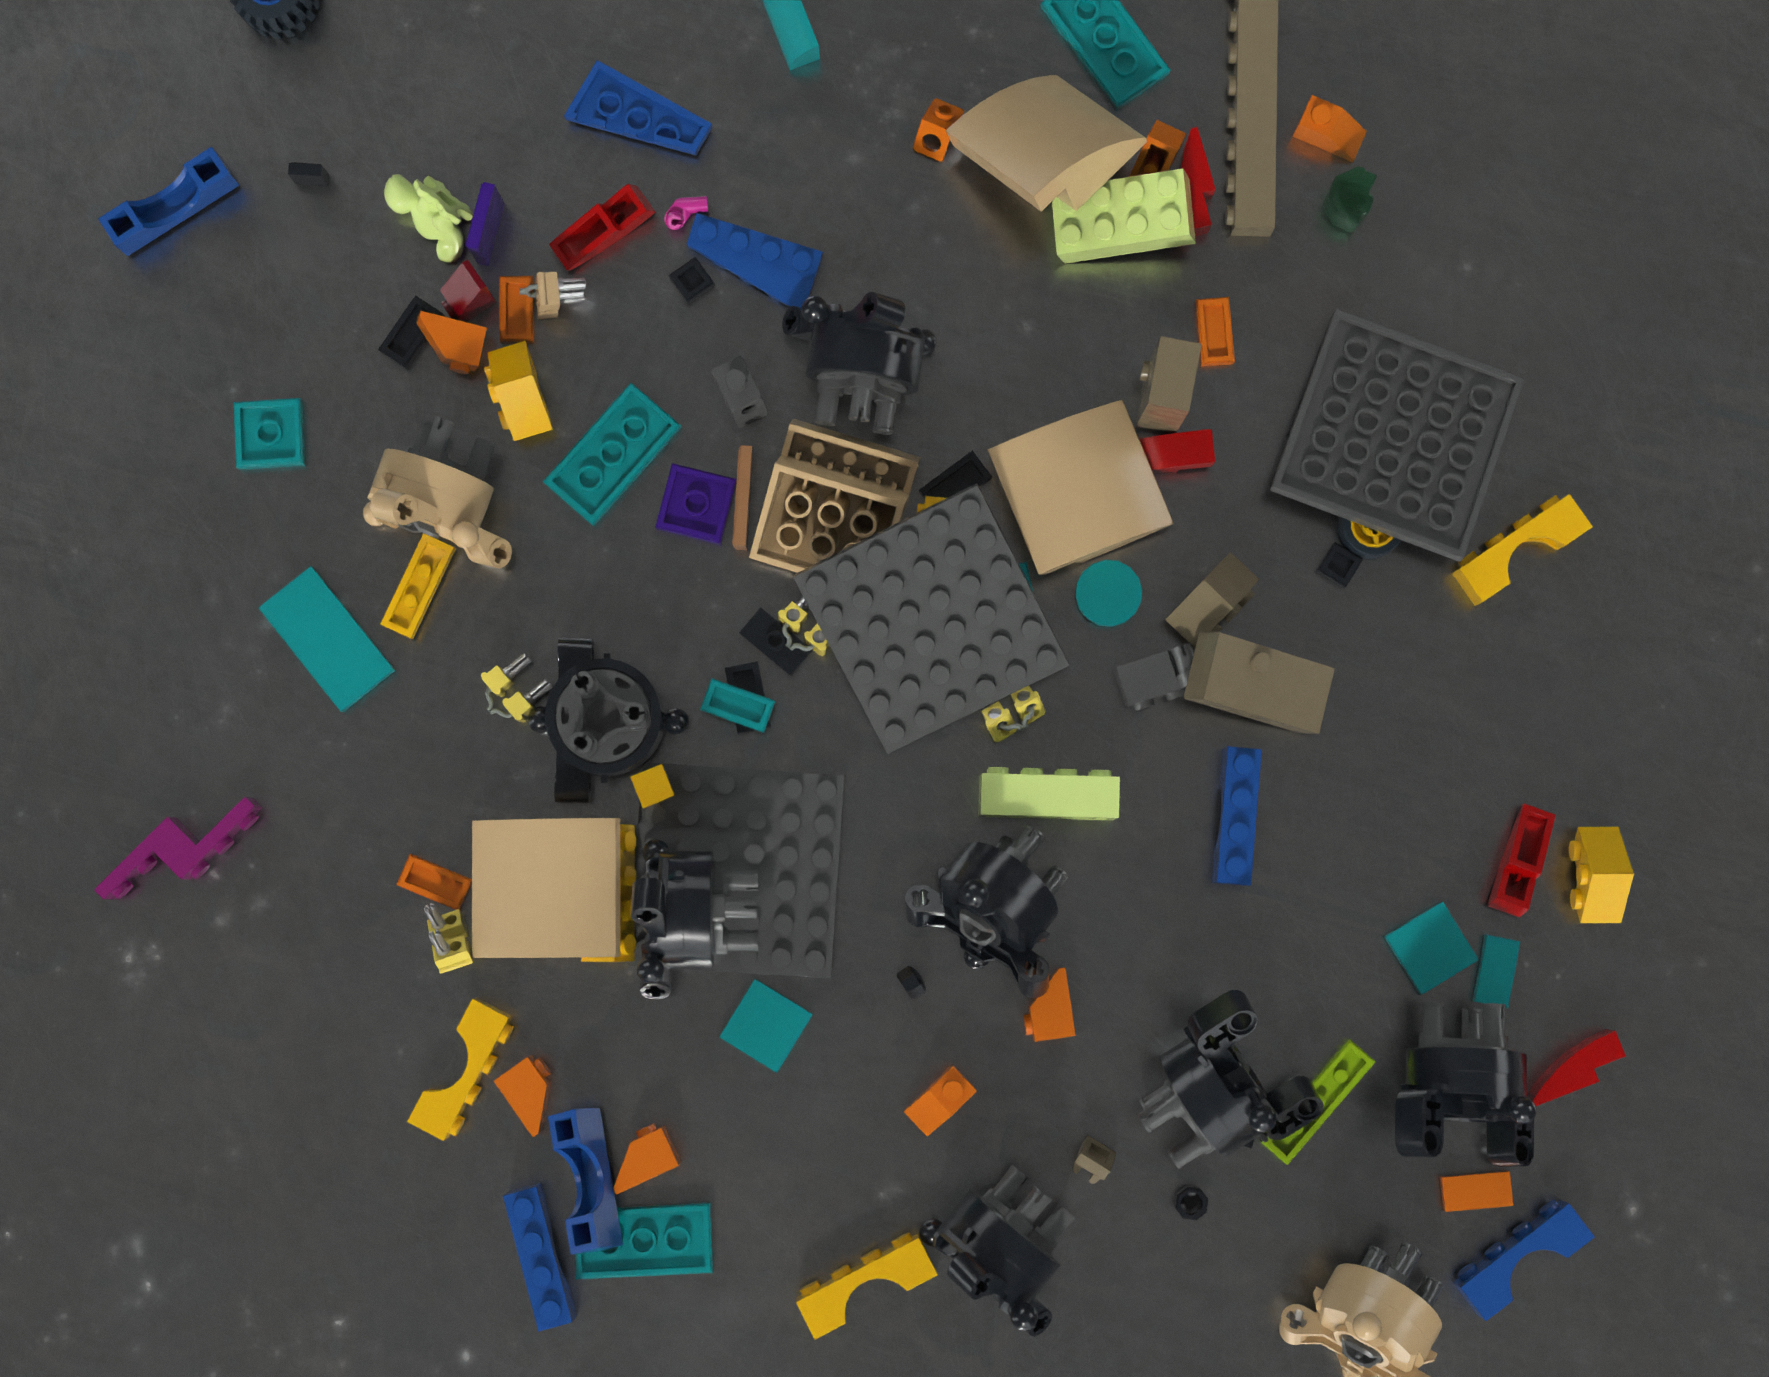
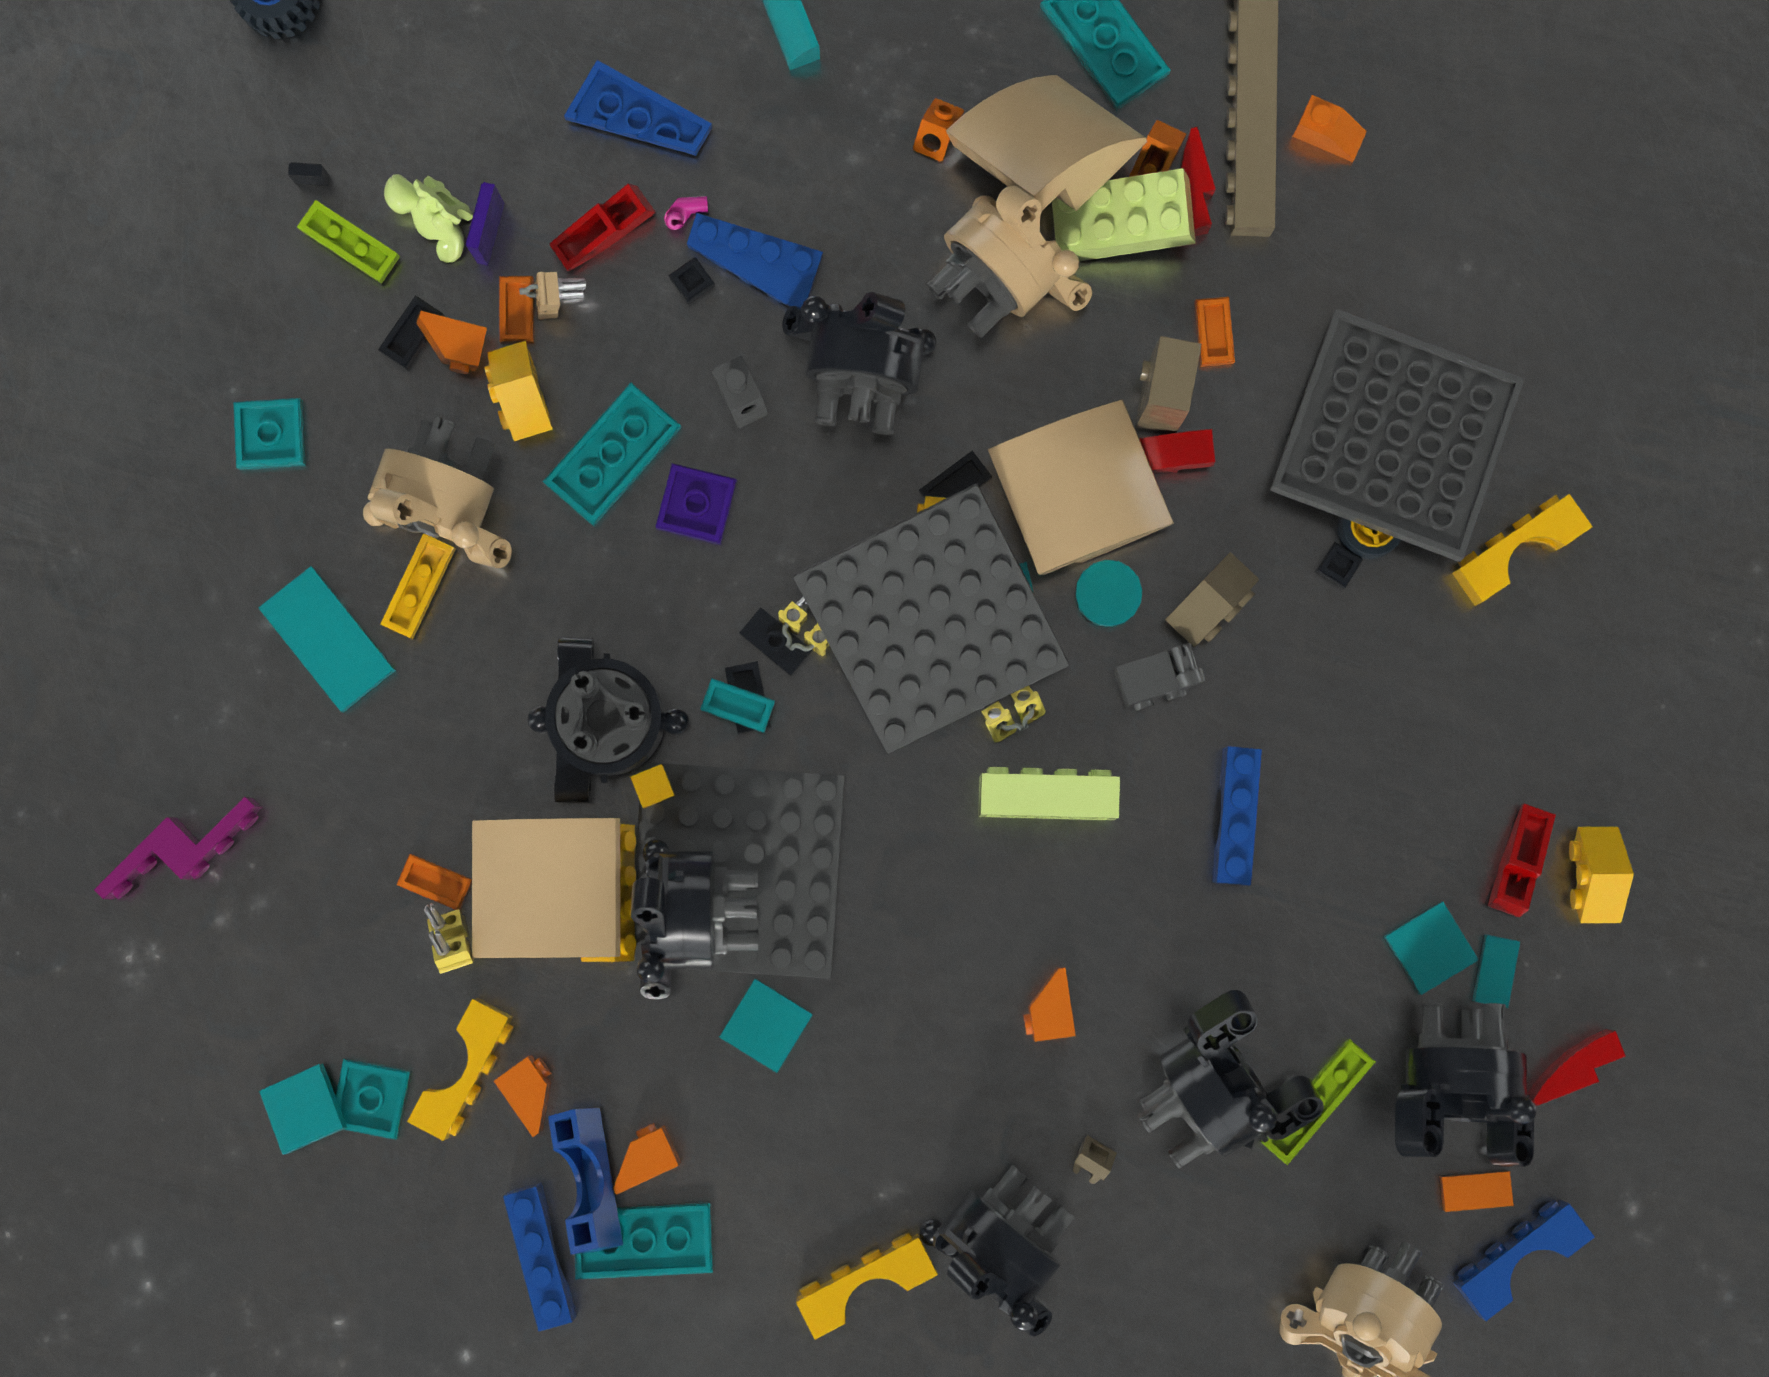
(197, 186): blue arch -> none
(303, 1109): none -> teal tile
(348, 241): none -> lime plate
(372, 1097): none -> teal tile
(466, 294): dark red slope -> none
(500, 680): piece -> none
(743, 497): medium nougat tile -> none
(829, 496): tan slope -> none
(912, 982): black tile -> none
(940, 1100): orange slope -> none
(995, 907): black piece -> none
(1007, 260): none -> tan piece
(1191, 1202): black tile -> none
(1259, 682): dark tan brick -> none
(1349, 198): clear green hair -> none

